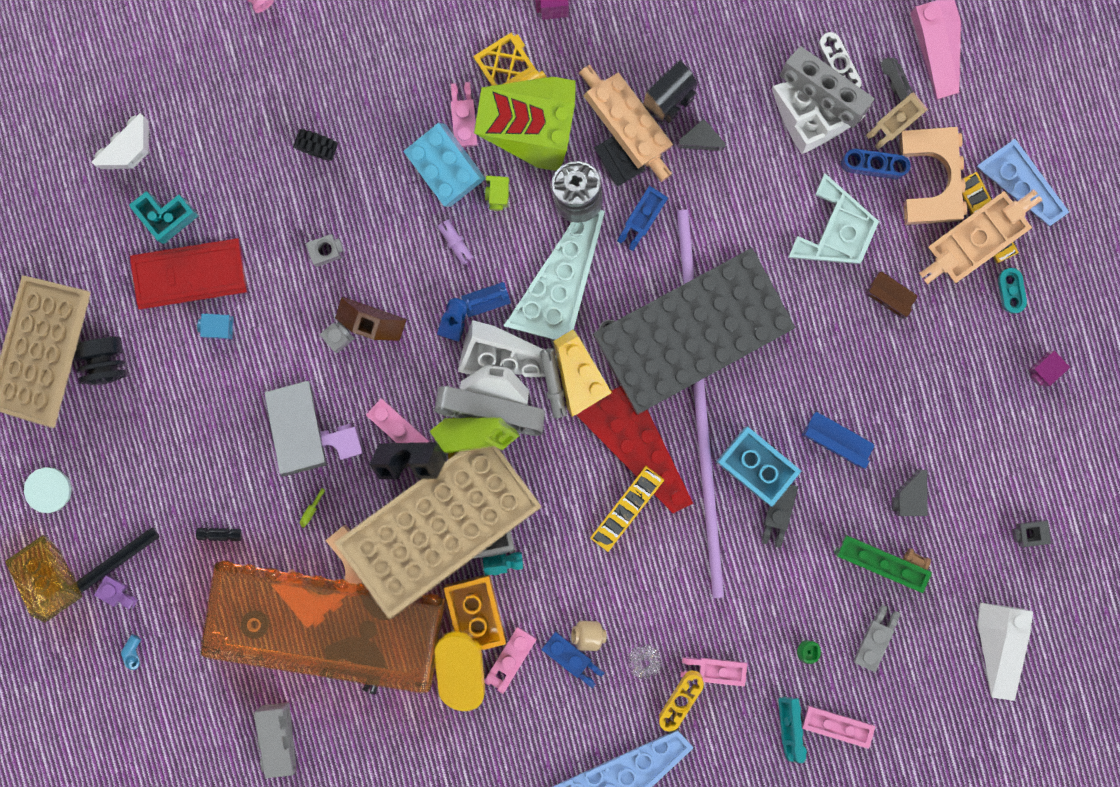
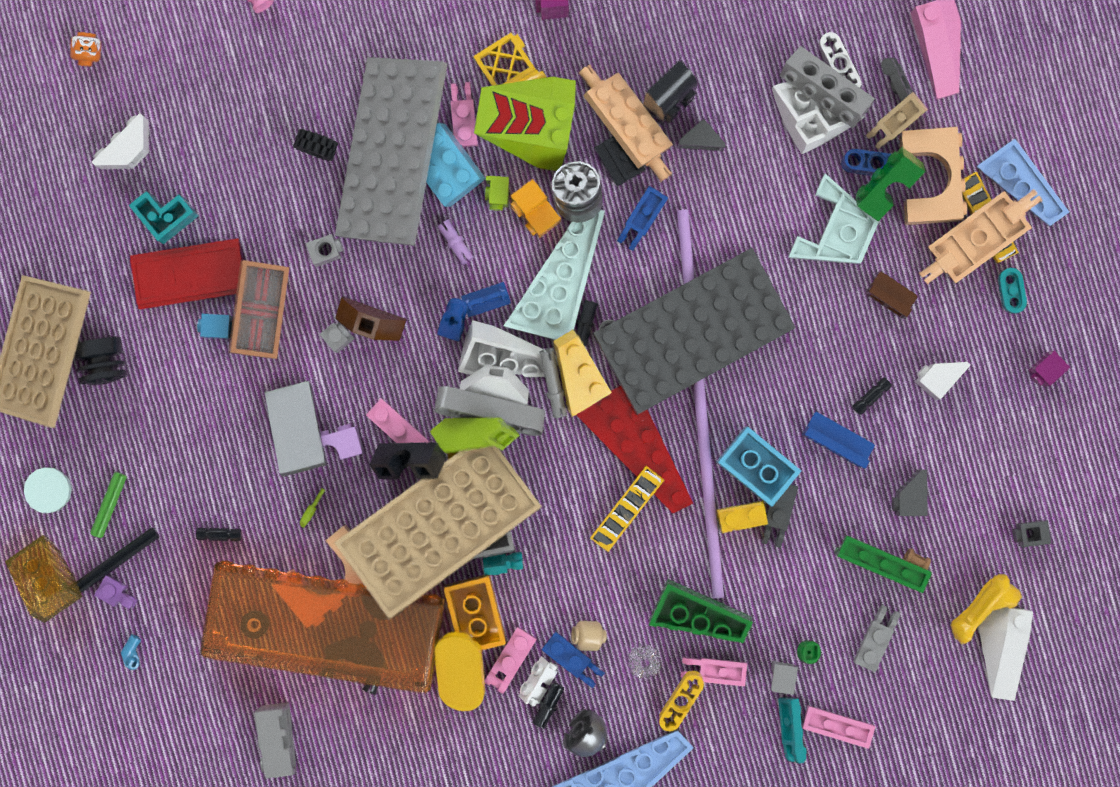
(85, 48): none -> orange head
(108, 505): none -> bright green axle
(258, 309): none -> clear brick
(391, 150): none -> light grey plate
(531, 690): none -> white hinge
(534, 207): none -> light orange brick
(548, 705): none -> black axle
(586, 321): none -> black axle
(587, 734): none -> flat silver cylinder
(695, 613): none -> green wedge
(741, 516): none -> yellow brick
(783, 677): none -> light grey panel
(872, 396): none -> black axle
(900, 168): none -> green arch
(939, 378): none -> white slope
(994, 595): none -> yellow hair

